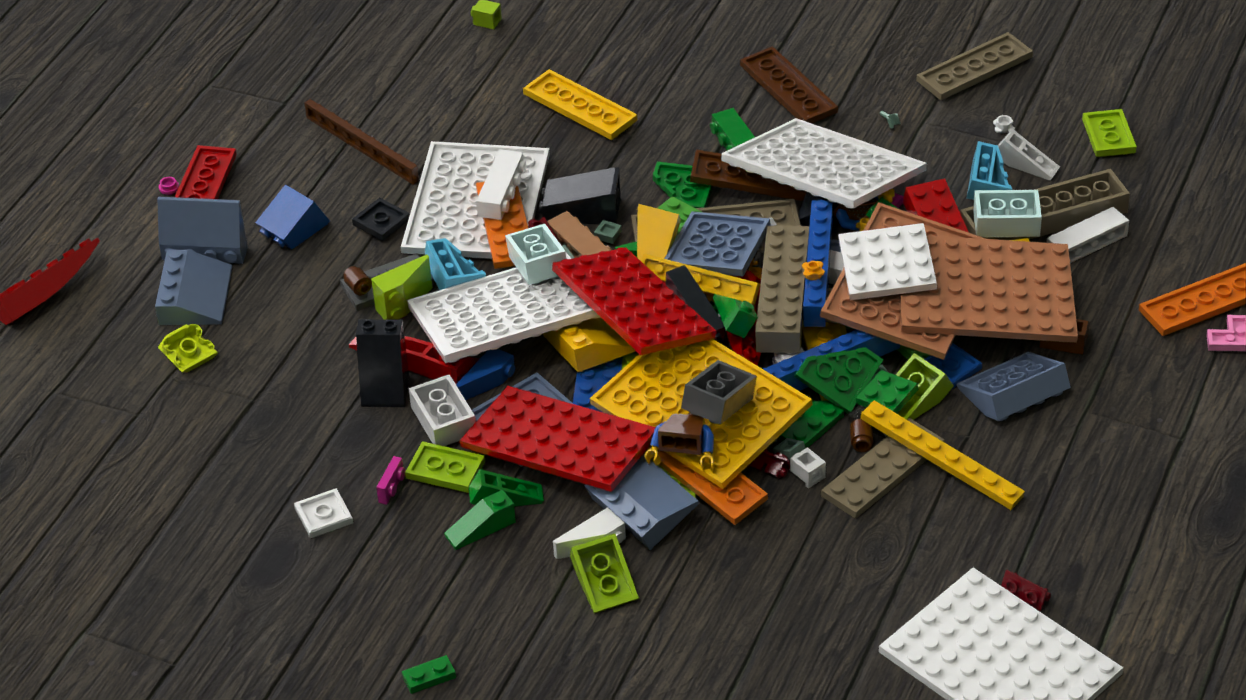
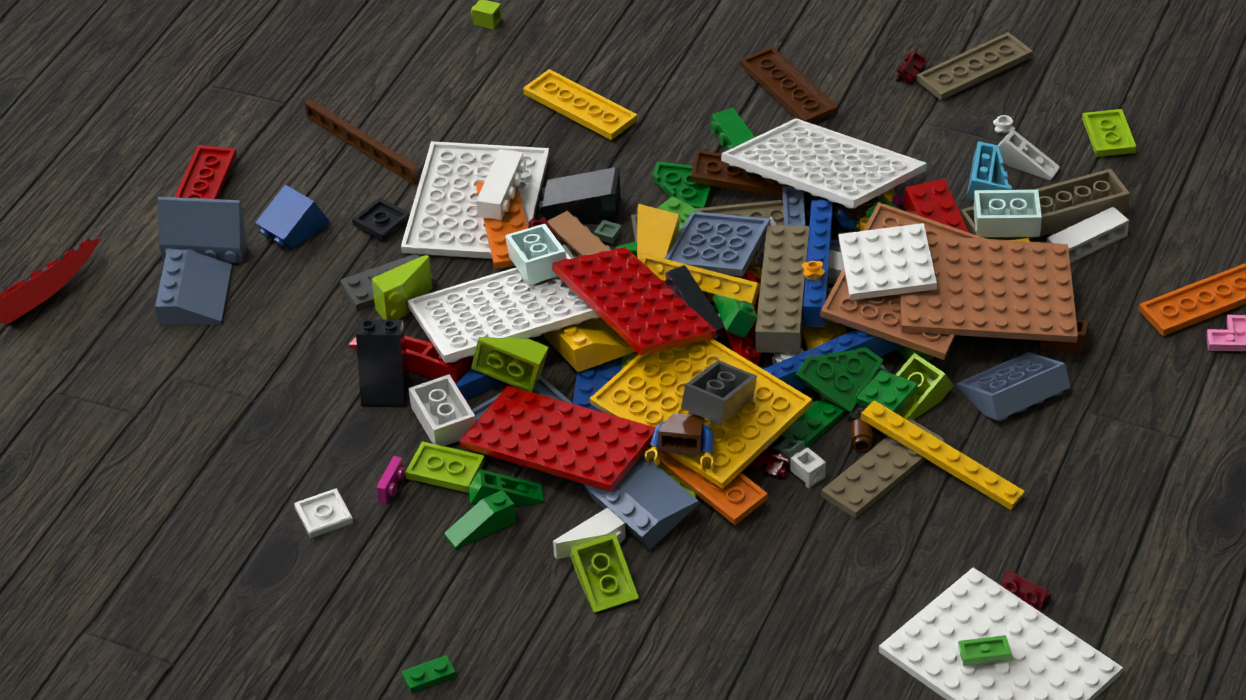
(168, 185): dark pink plate -> none
(187, 347): neon yellow slope -> none
(357, 280): reddish brown brick -> none
(448, 264): medium azure wedge -> none
(510, 360): none -> lime slope
(793, 206): none -> sand blue plate
(892, 119): sand green hand -> none
(911, 69): none -> dark red hinge
(957, 364): blue tile -> none
(984, 650): none -> bright green plate

